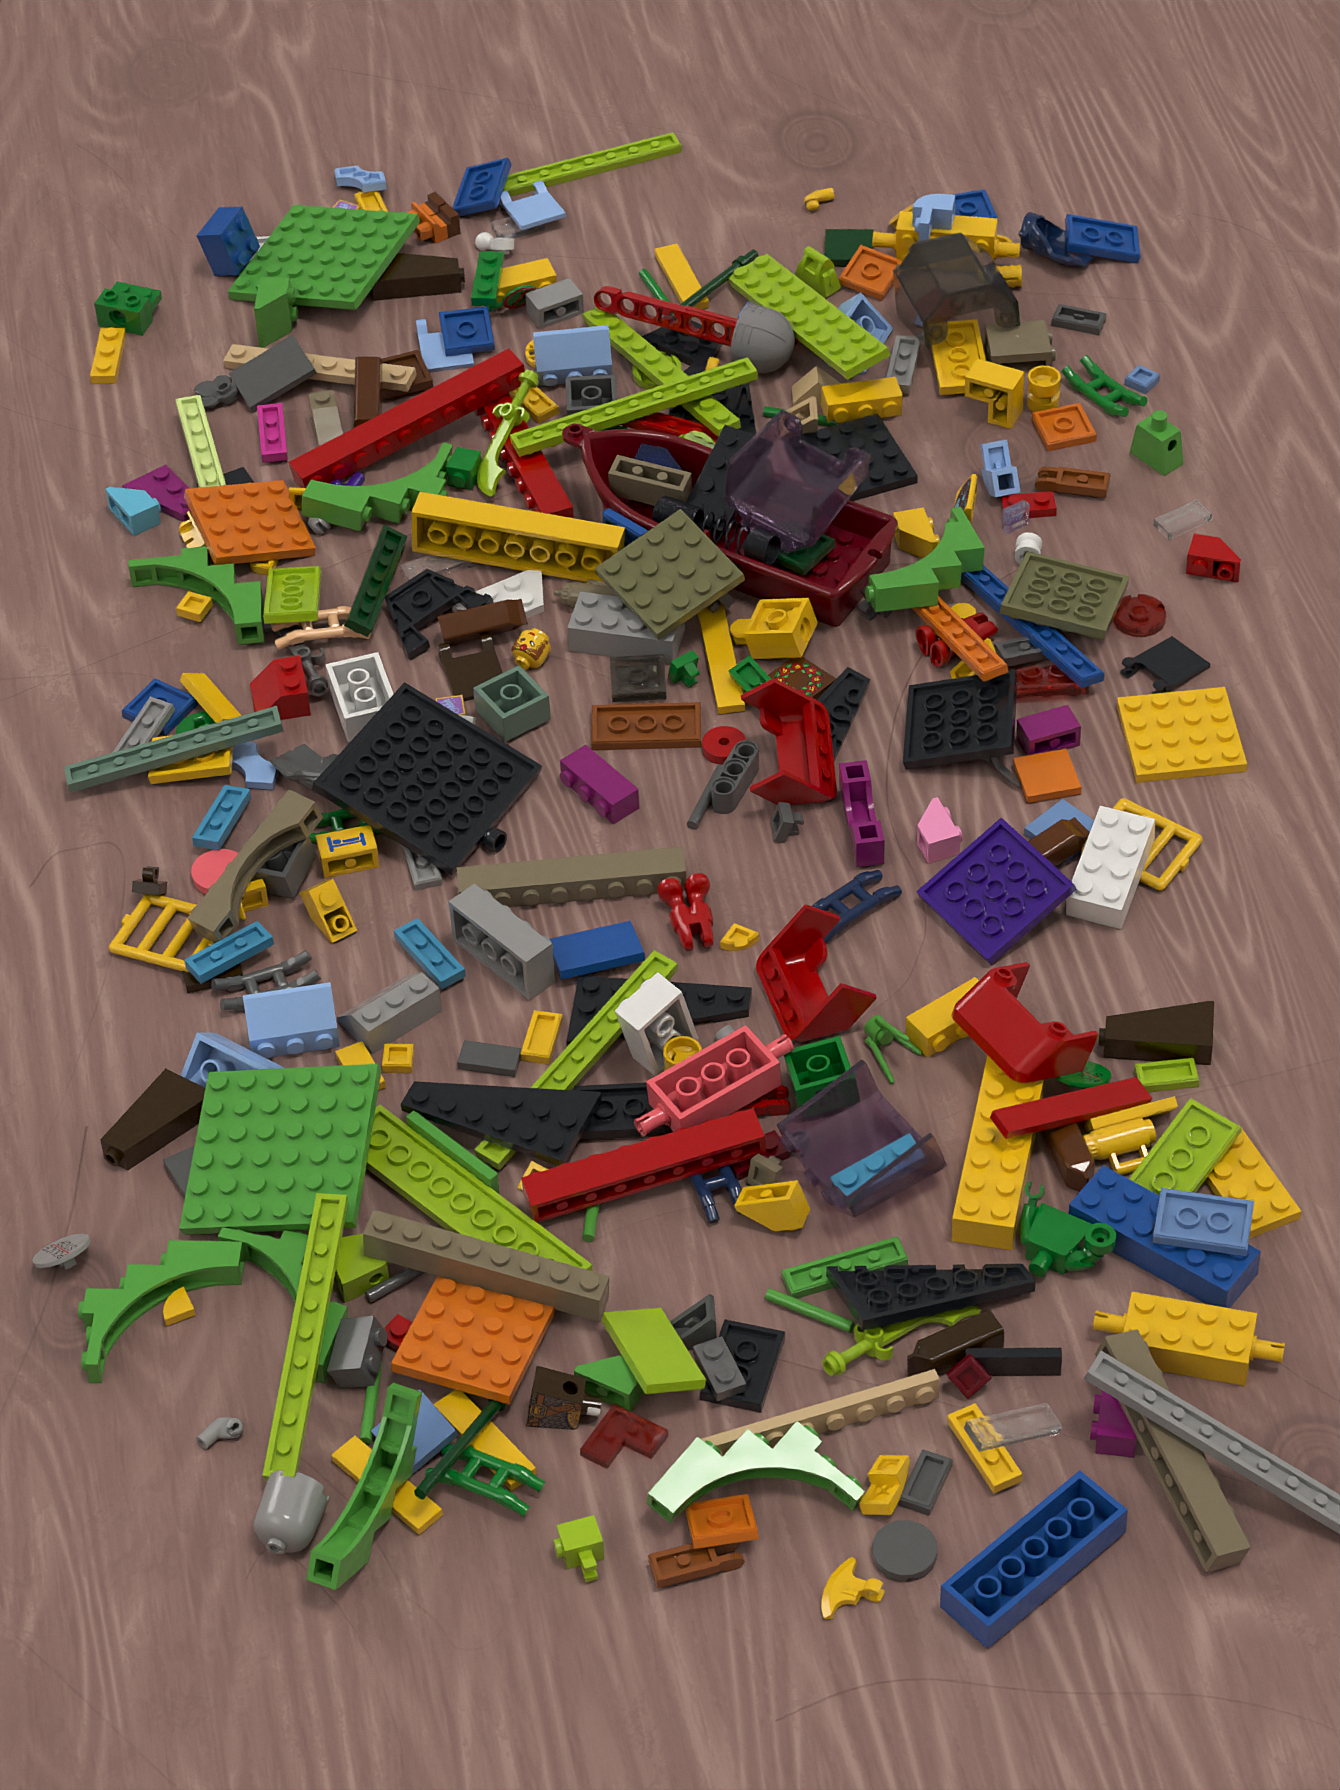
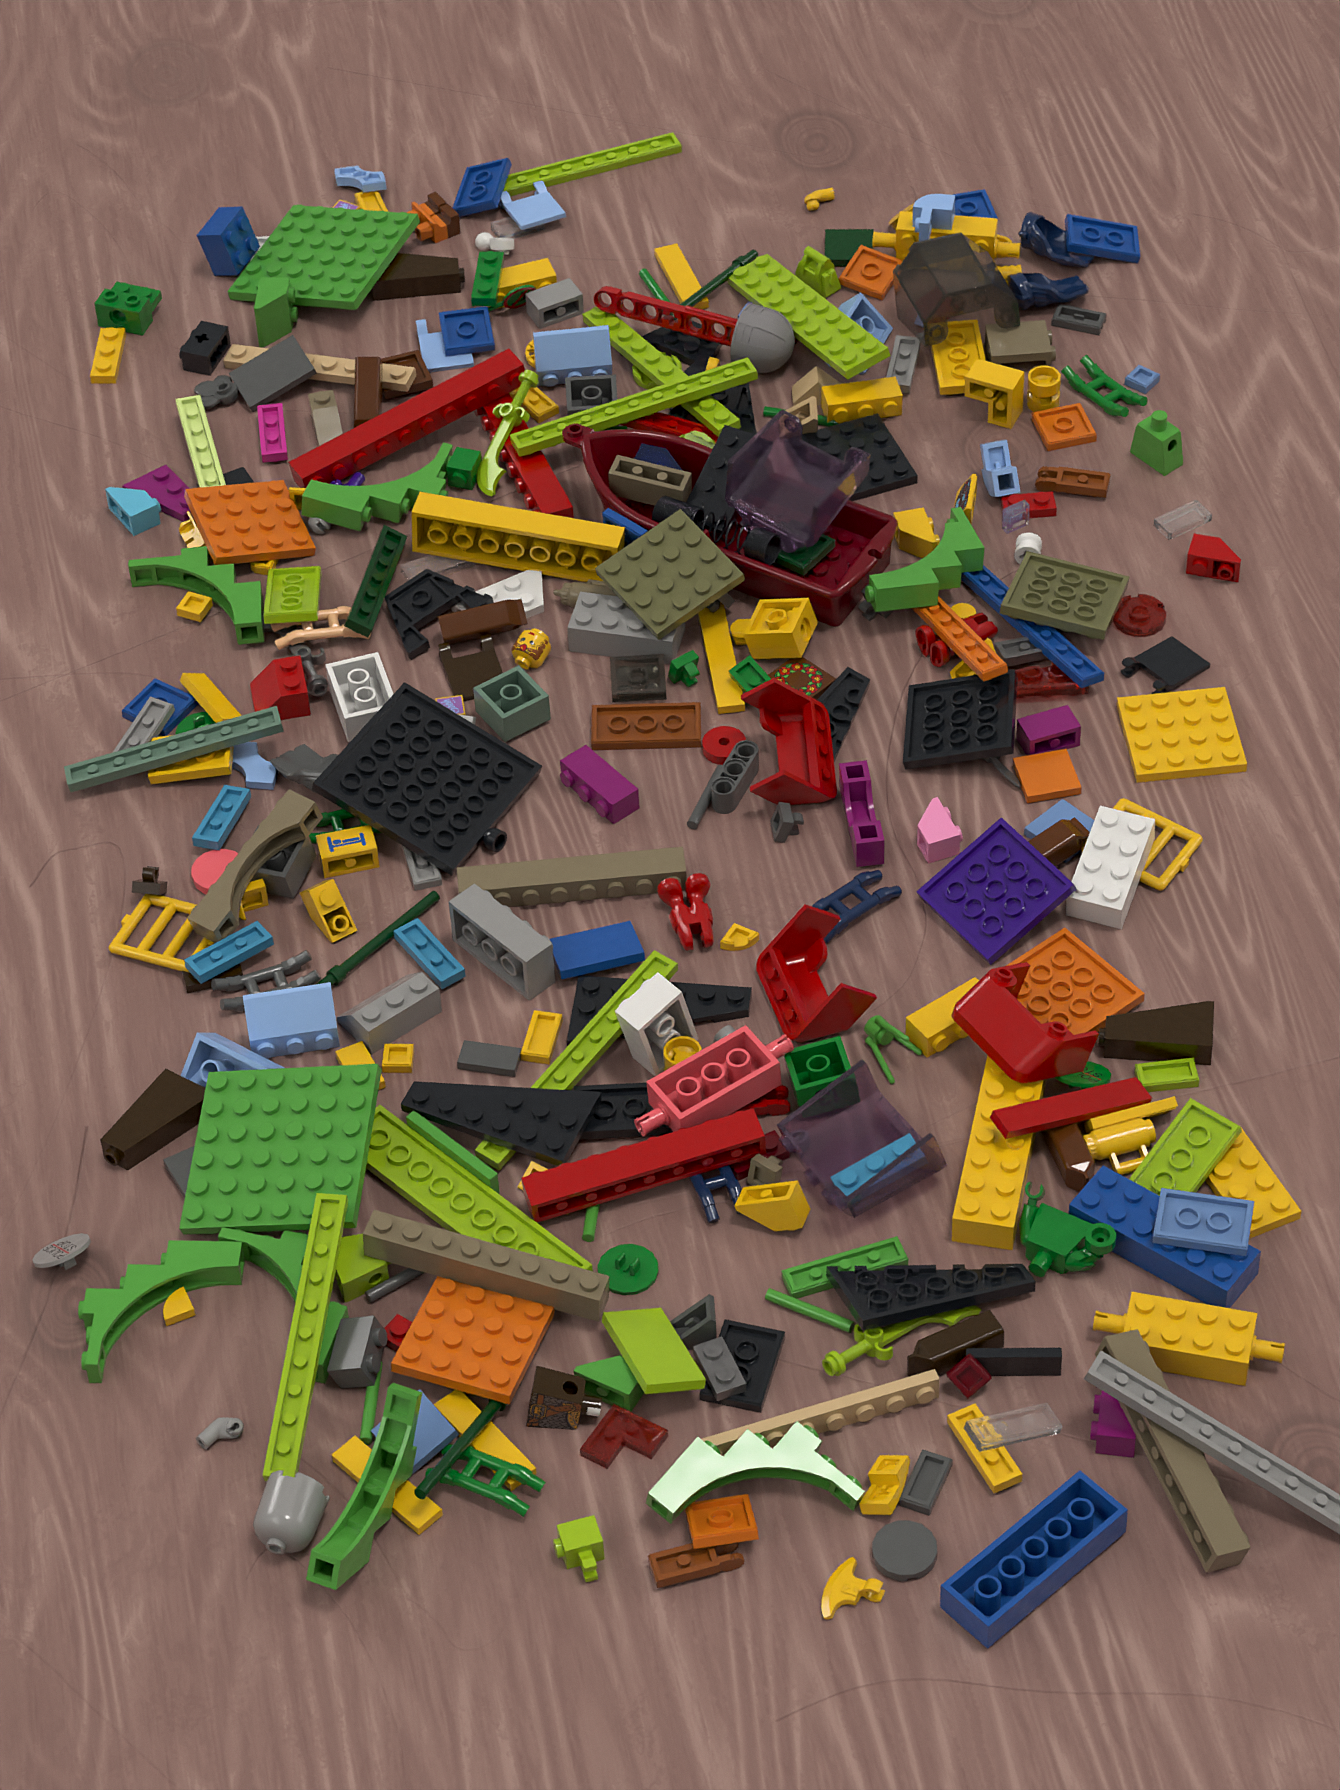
(205, 348): none -> black brick
(338, 972): none -> dark green bar
(629, 1269): none -> green piece
(1039, 291): none -> dark blue hair
(1074, 985): none -> orange plate

